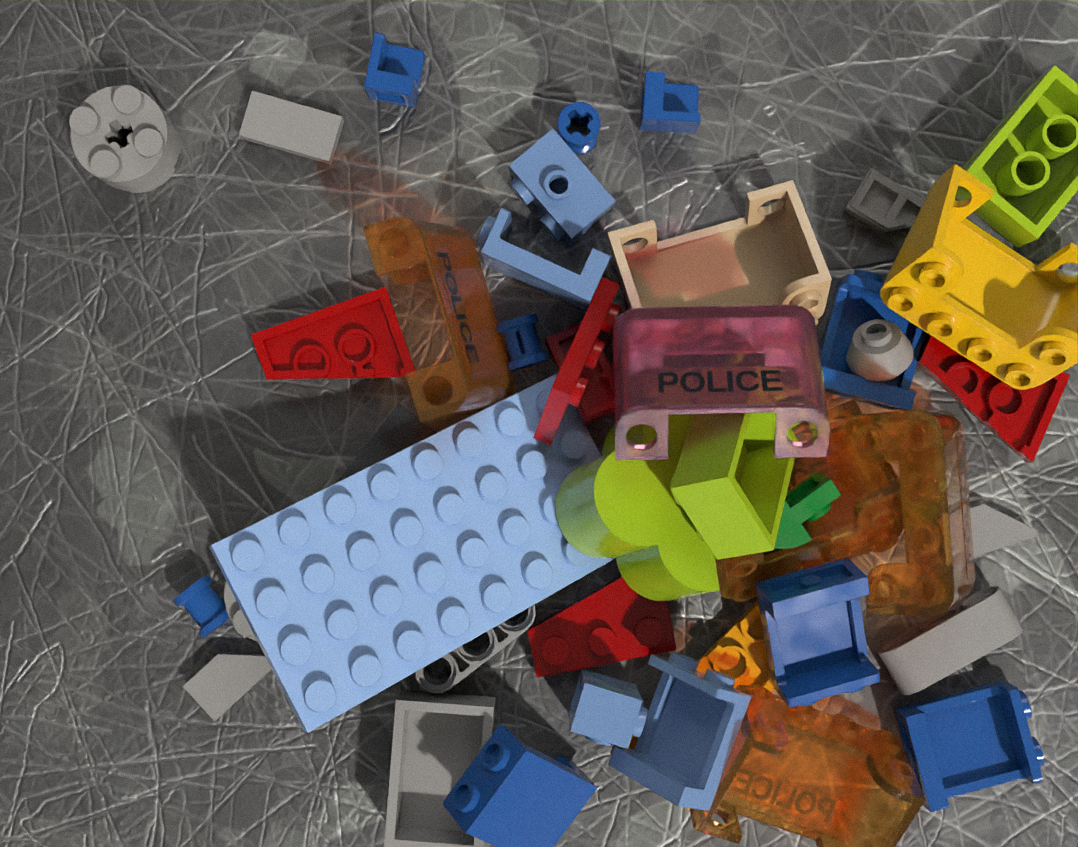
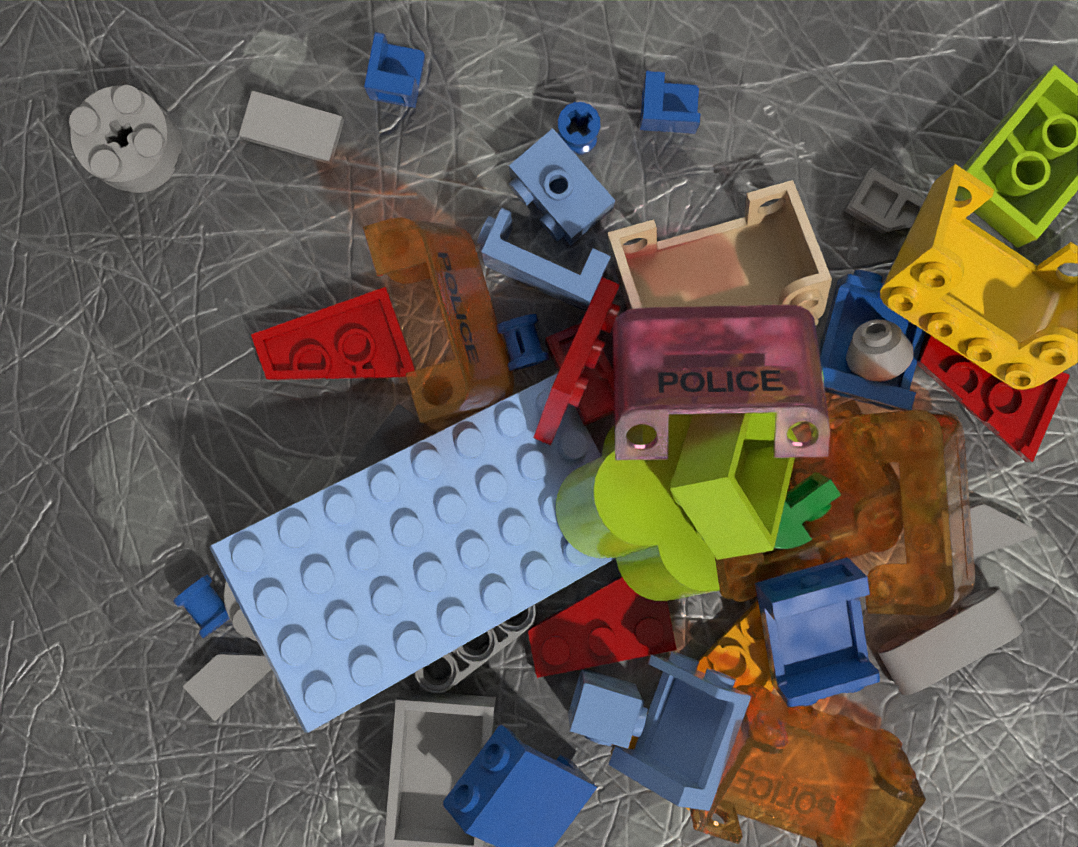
(969, 741): blue panel -> none

